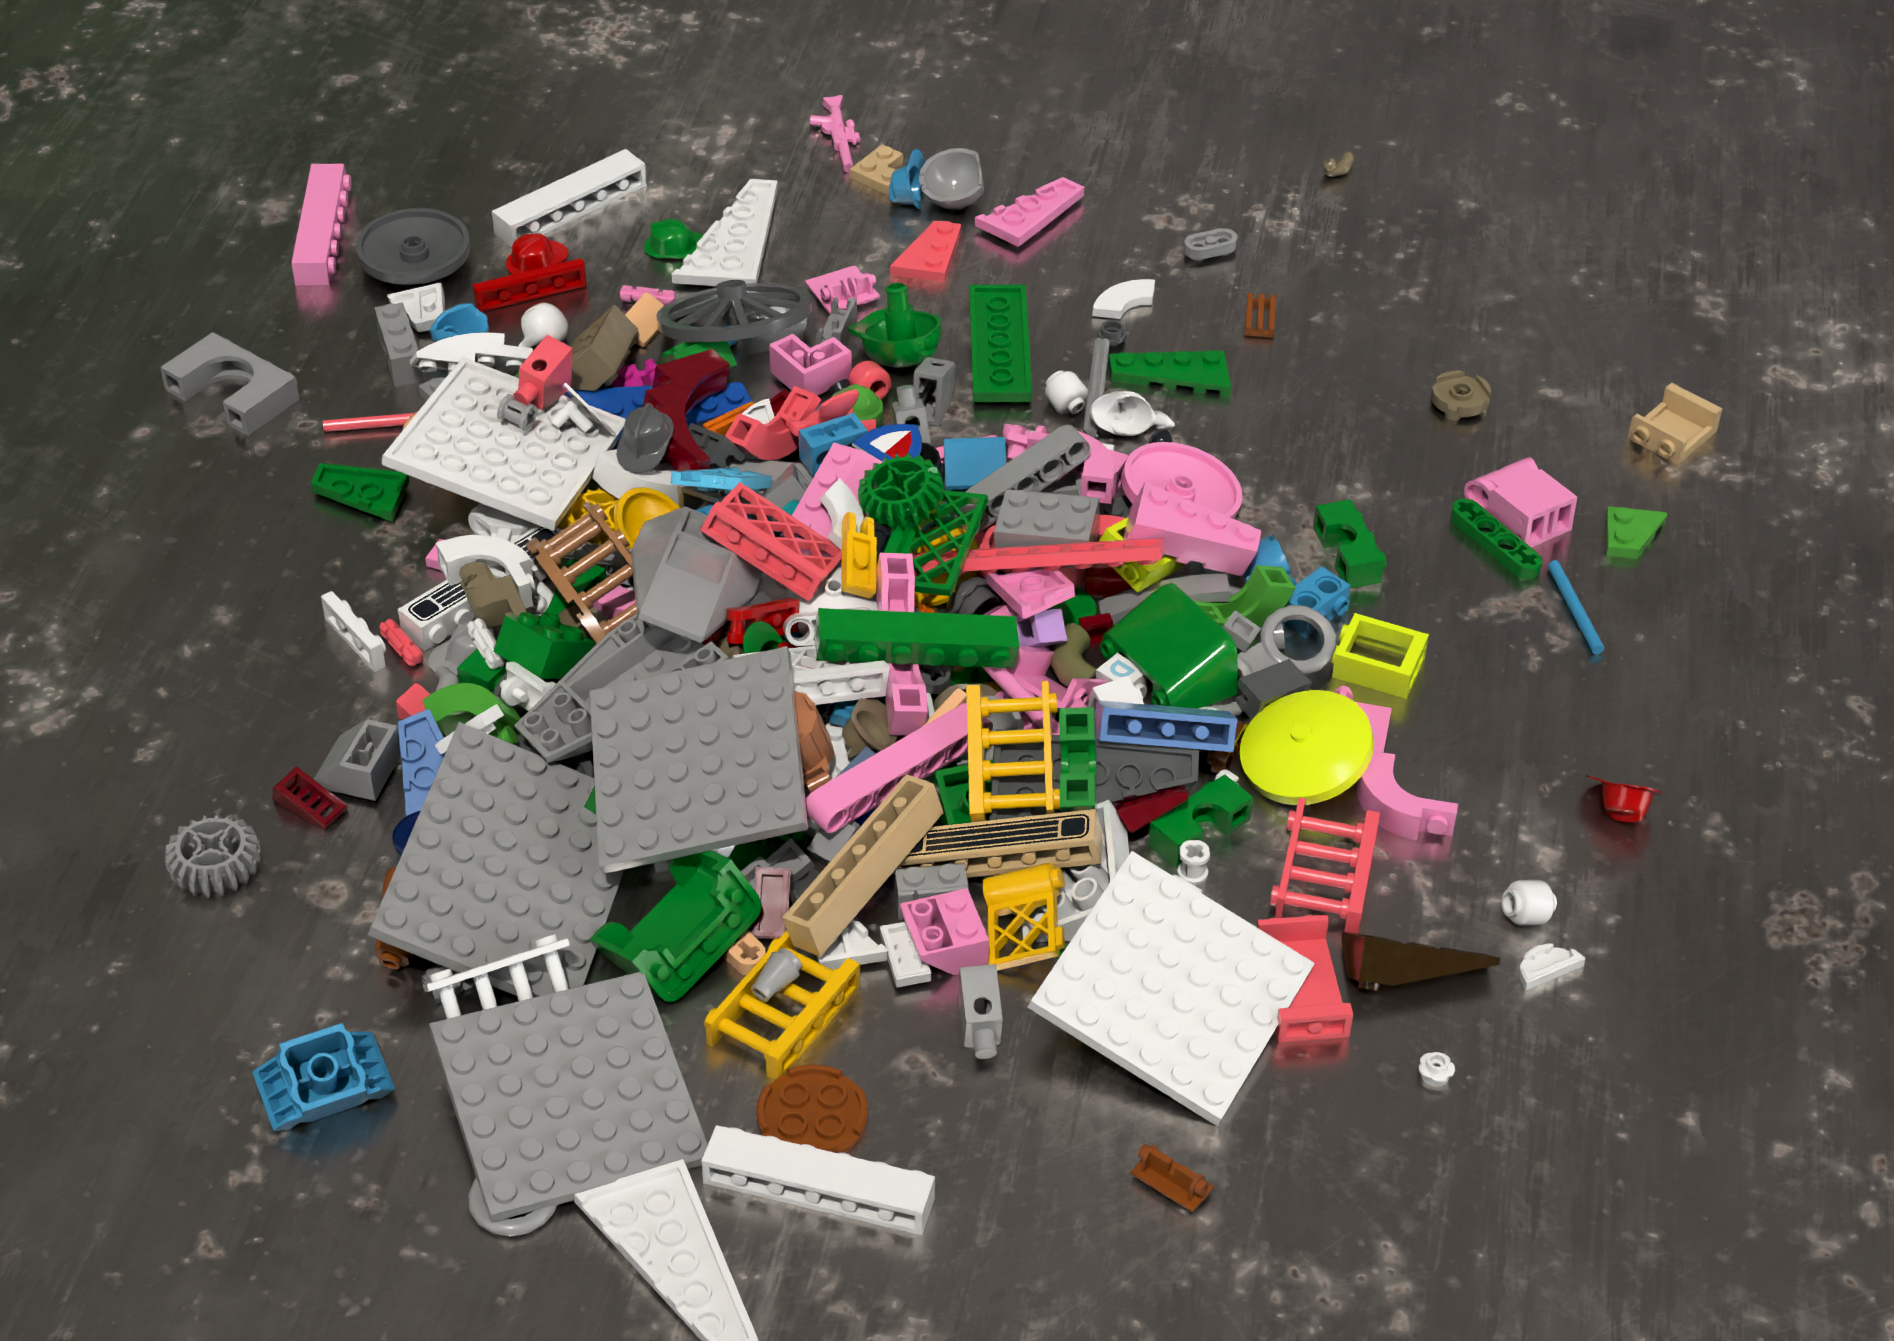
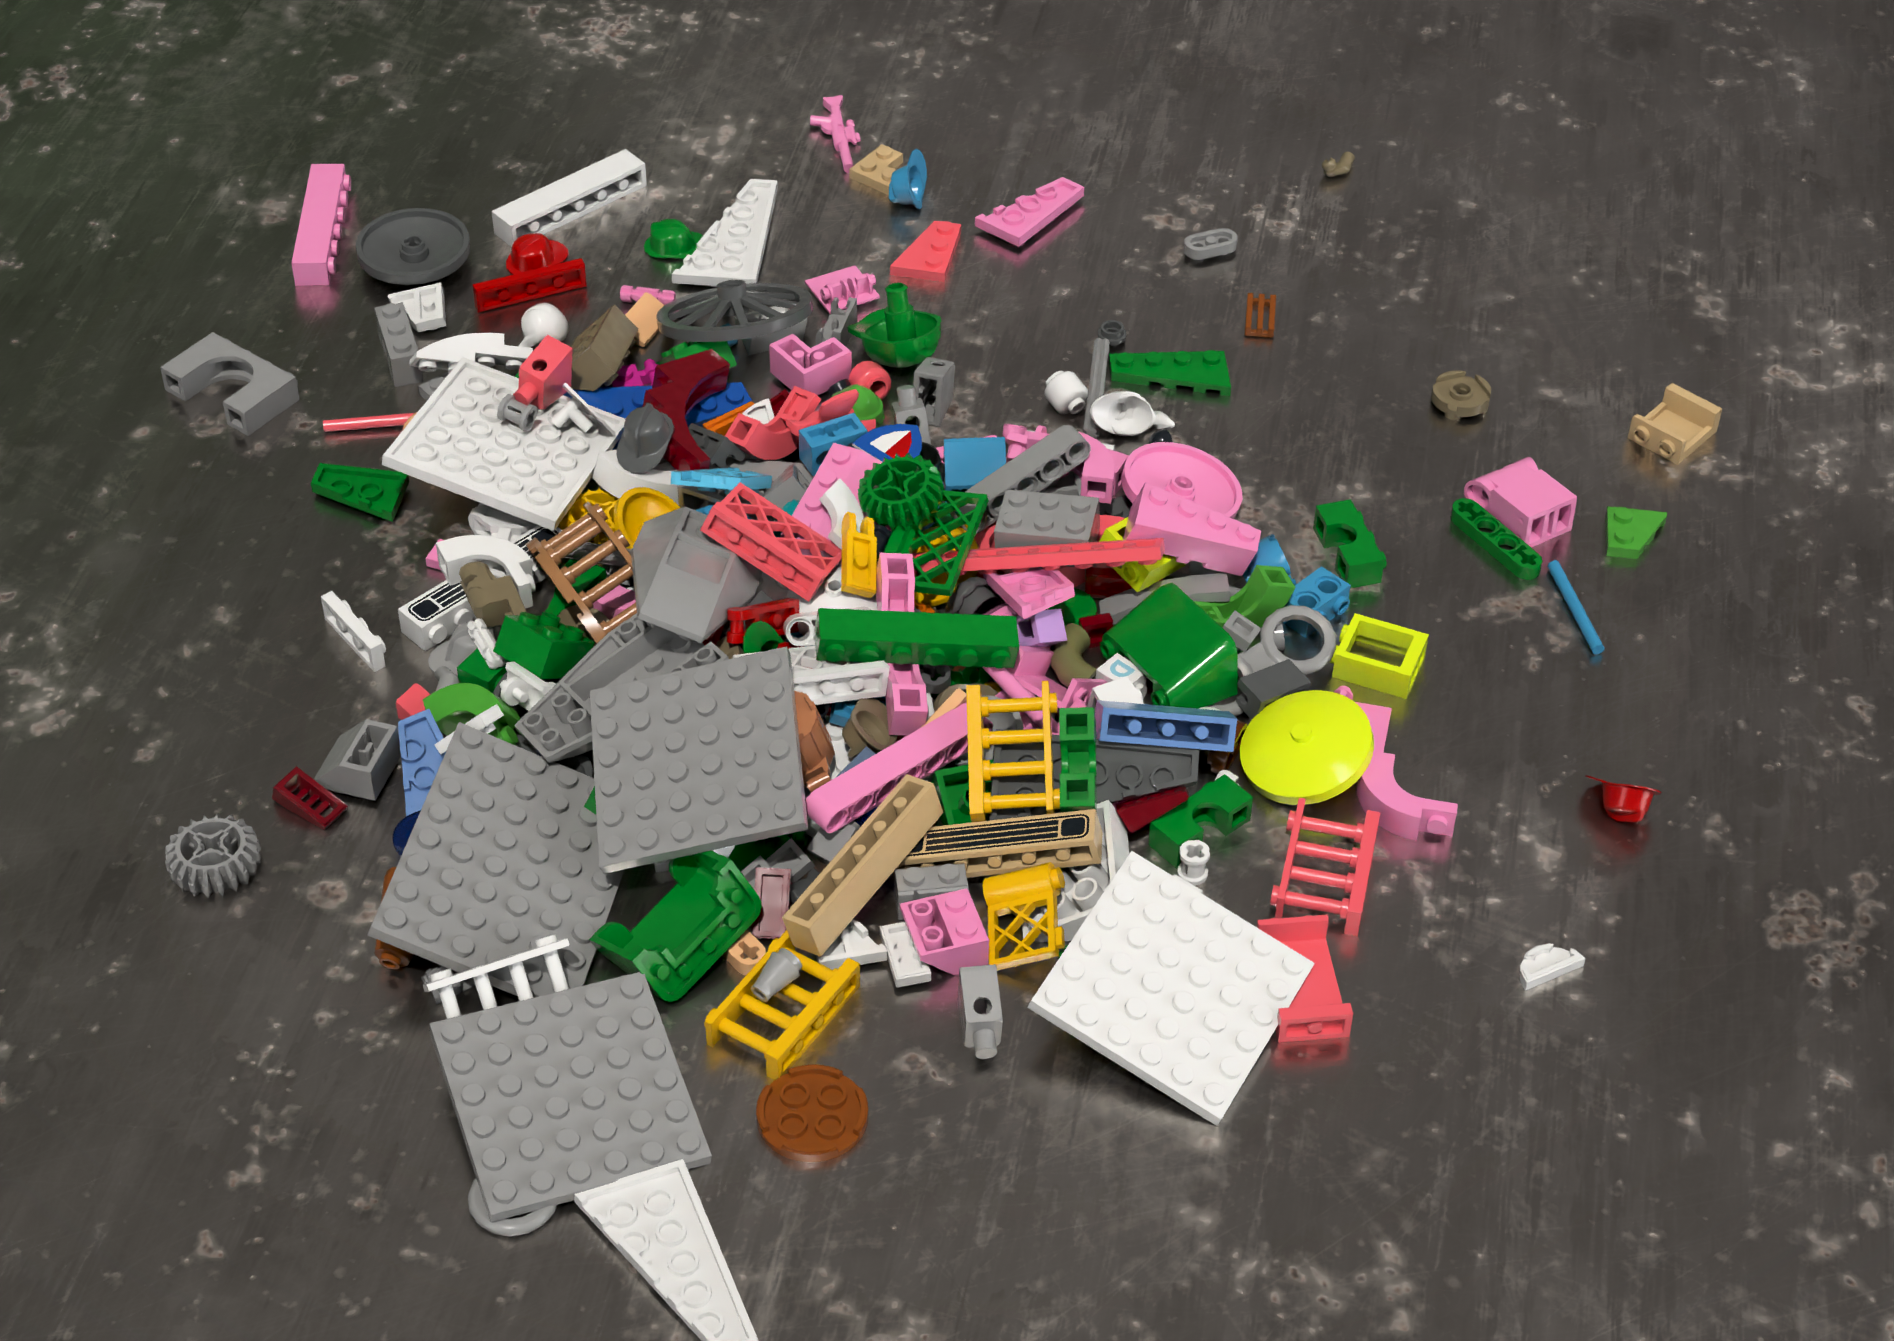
(321, 1076): dark azure slope -> none
(401, 642): coral axle -> none
(459, 321): dark azure hair -> none
(543, 597): white arm -> none
(818, 1179): white brick -> none
(952, 178): light grey cylinder -> none
(1000, 343): green plate -> none
(1124, 296): white tile -> none
(1171, 1178): dark orange hinge -> none
(1391, 962): dark brown wedge -> none
(1431, 1073): white plate -> none
(1529, 902): white head -> none

